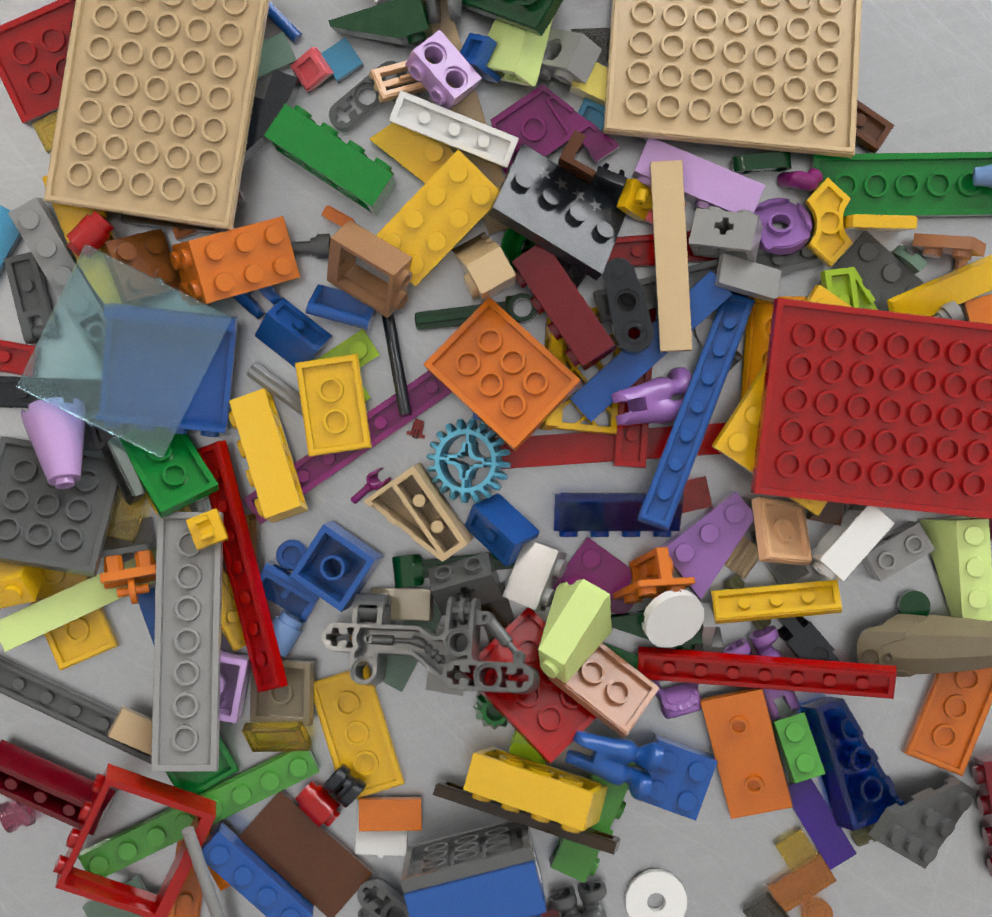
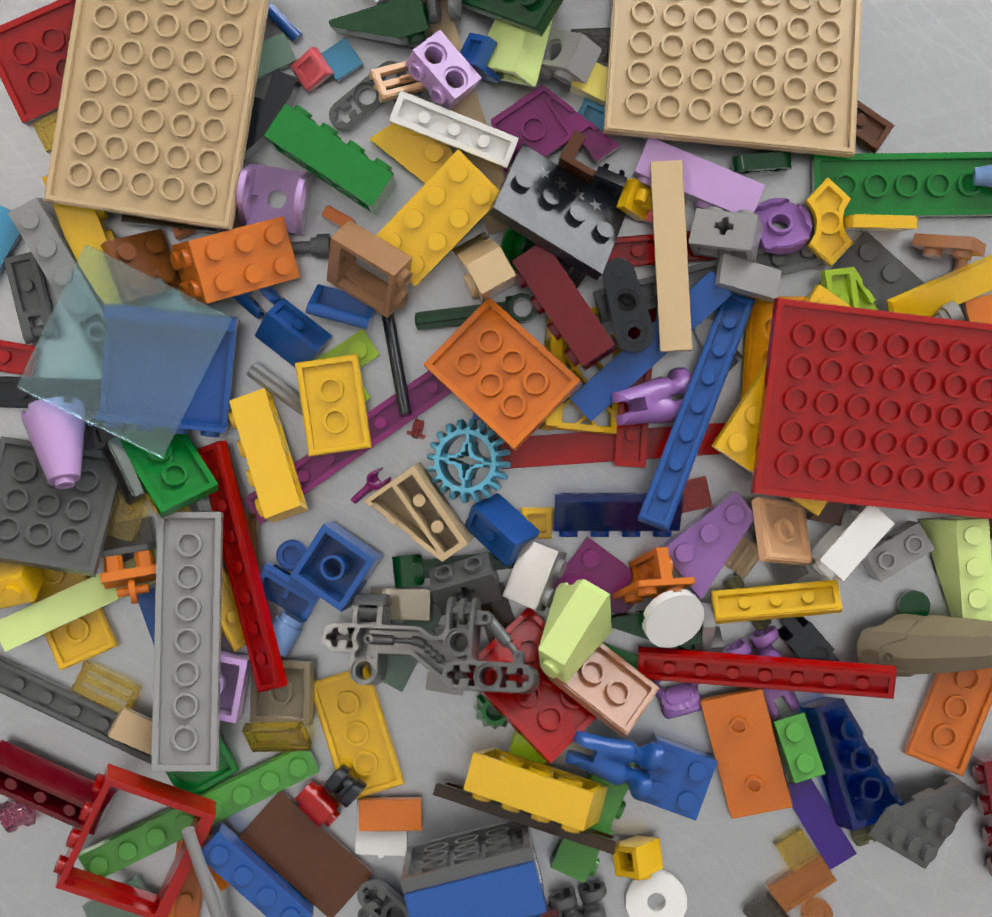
(90, 230): red brick -> none
(102, 699): none -> clear yellow tile
(207, 529): yellow tile -> none
(260, 182): none -> lavender hose
(541, 518): none -> yellow tile
(638, 857): none -> yellow brick
(800, 179): magenta arm -> none
(914, 263): sand green tile -> none

